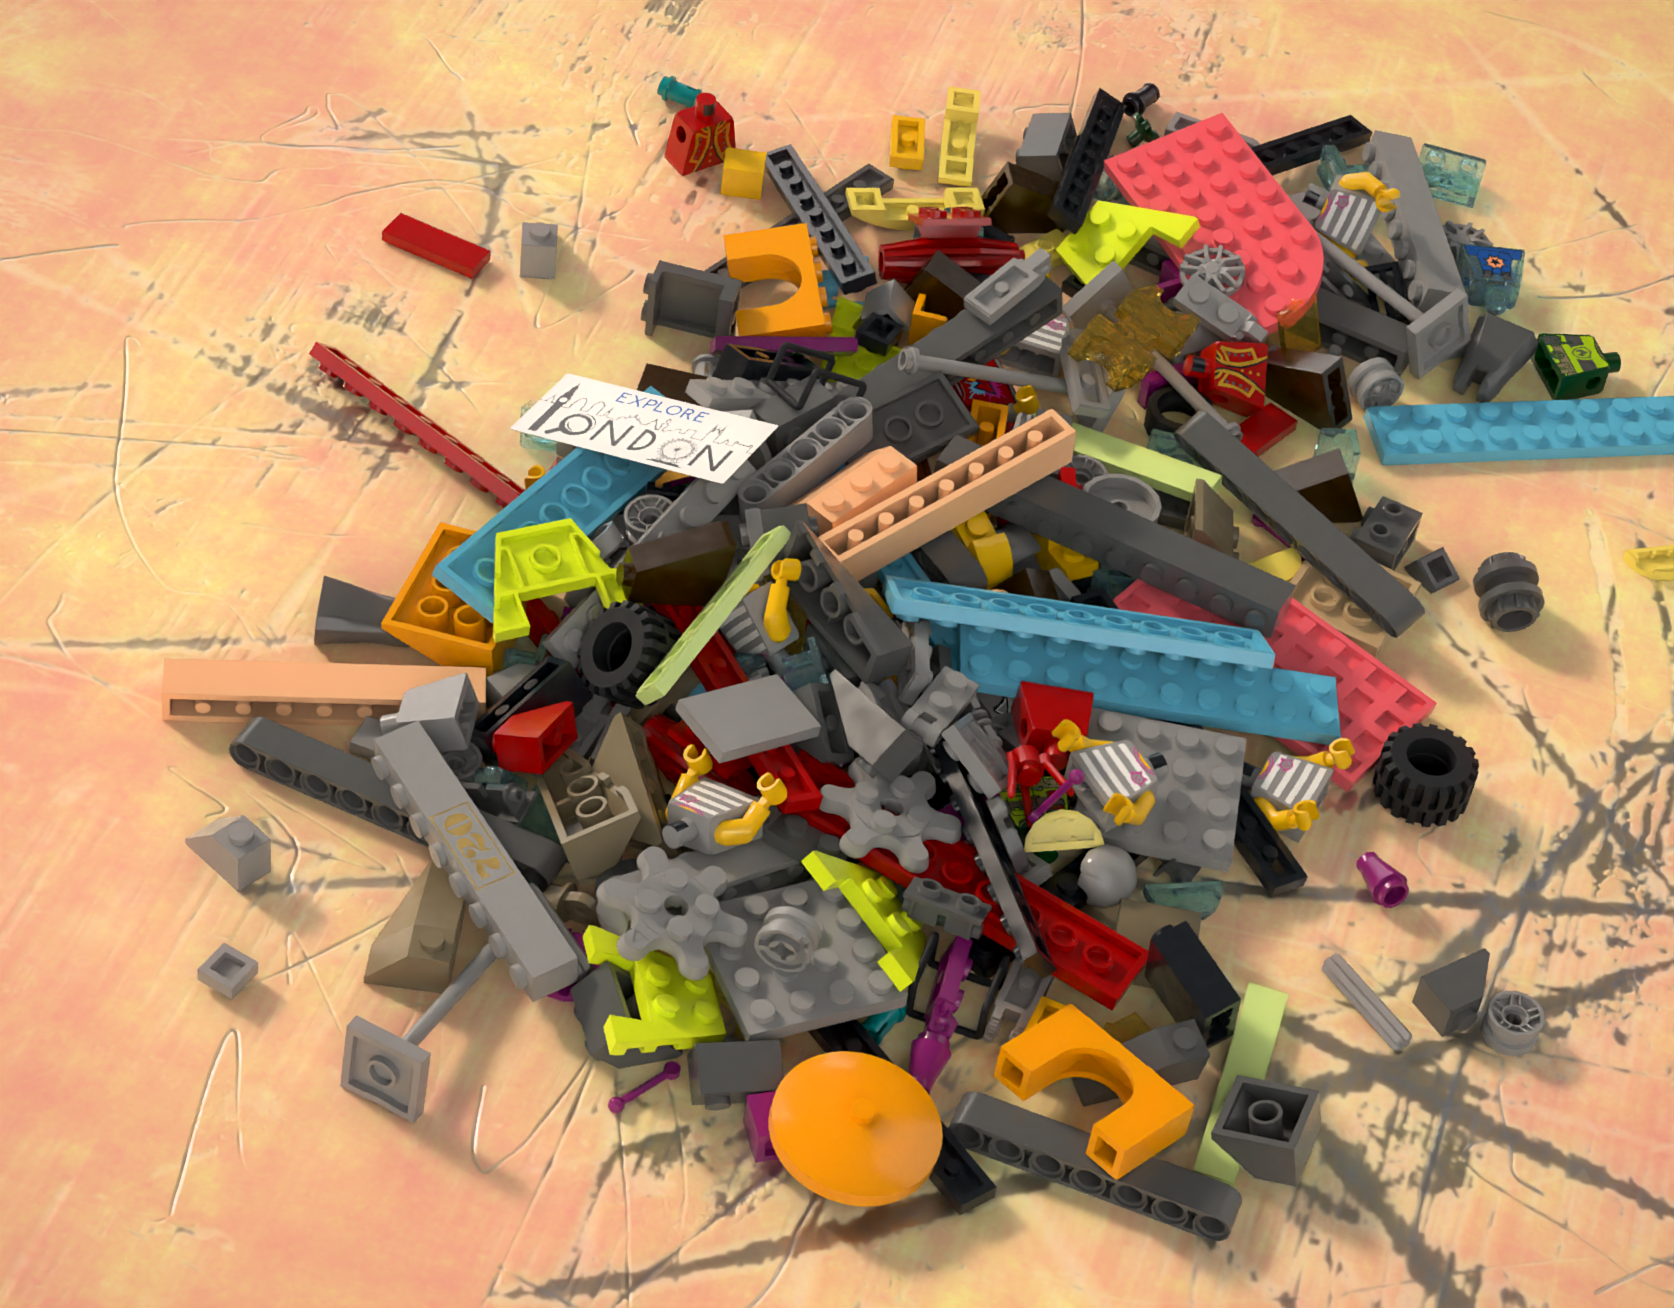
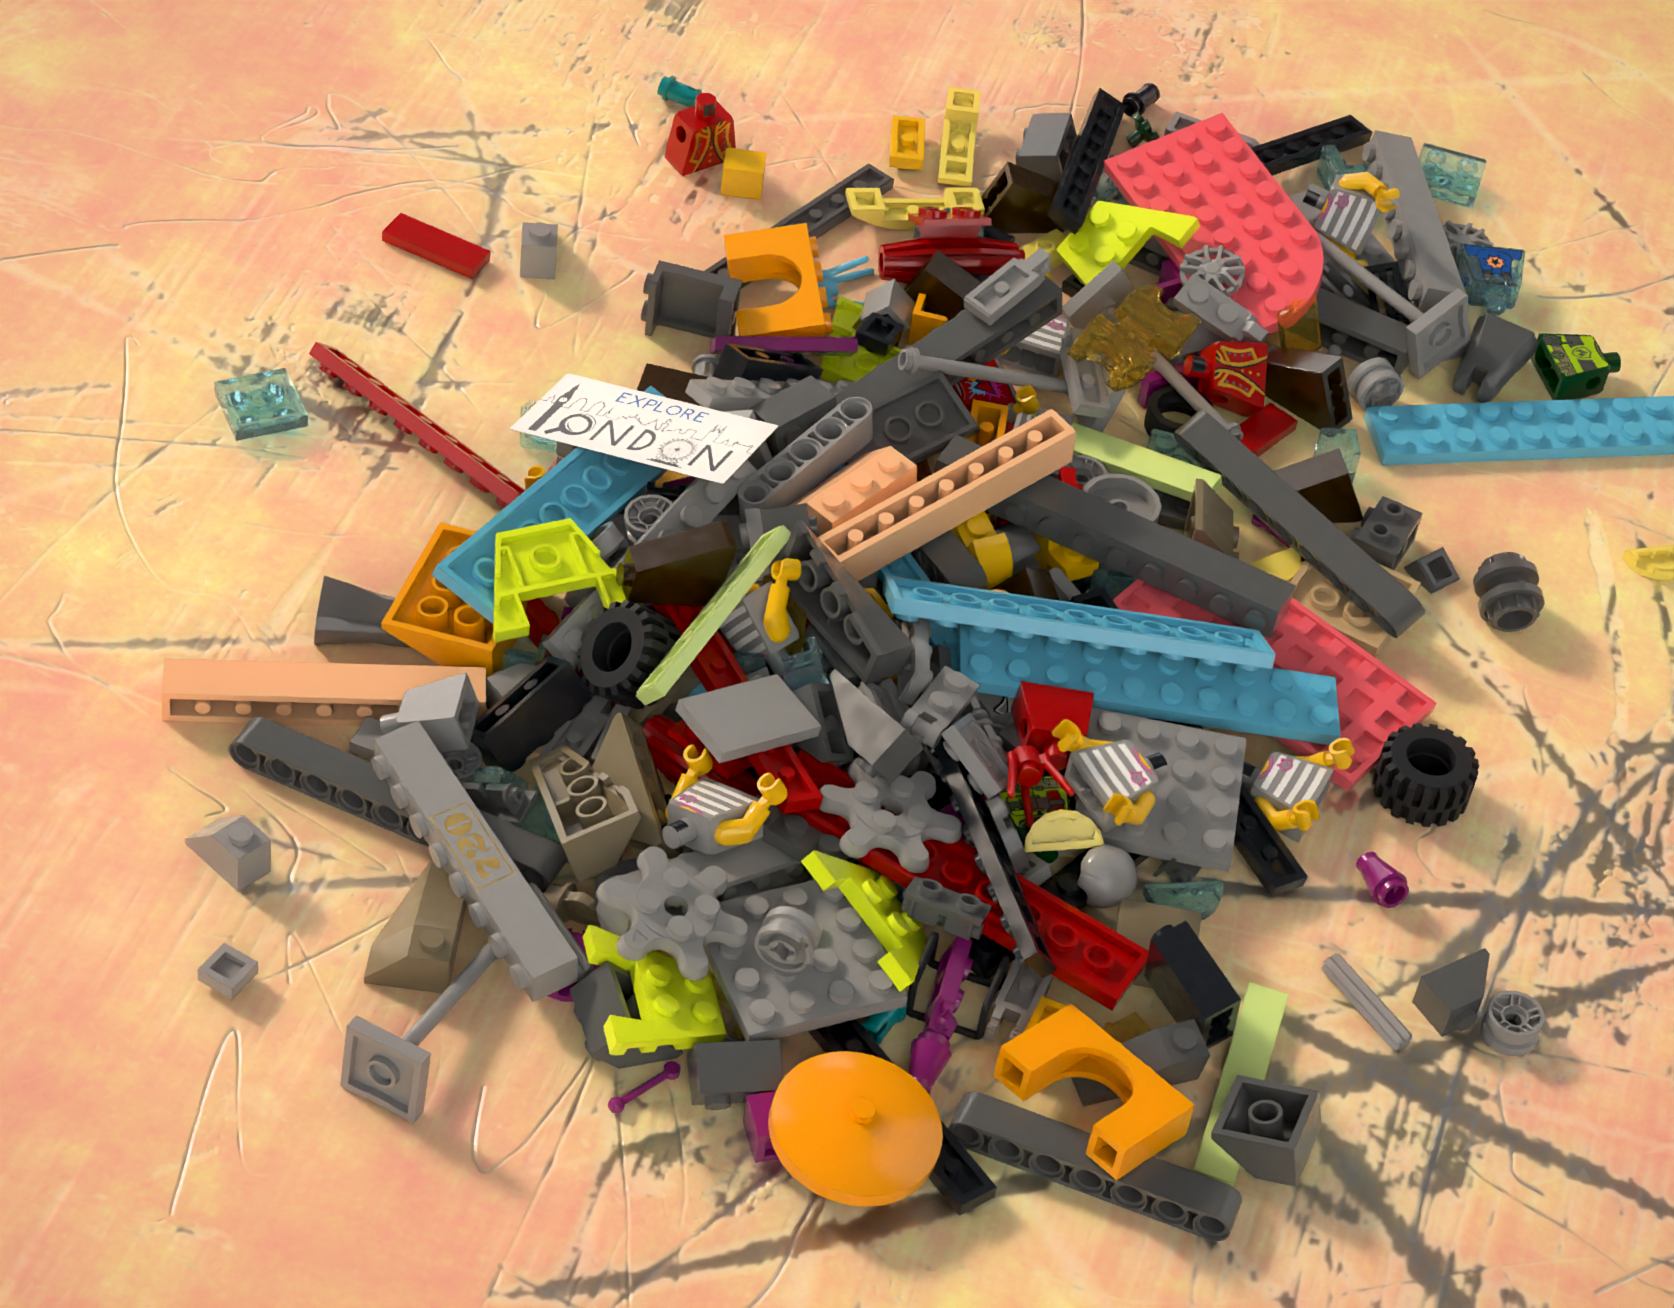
(260, 404): none -> clear light blue plate
(535, 738): red slope -> none
(812, 207): plate -> none
(825, 375): black piece -> none
(1075, 778): magenta hinge -> none

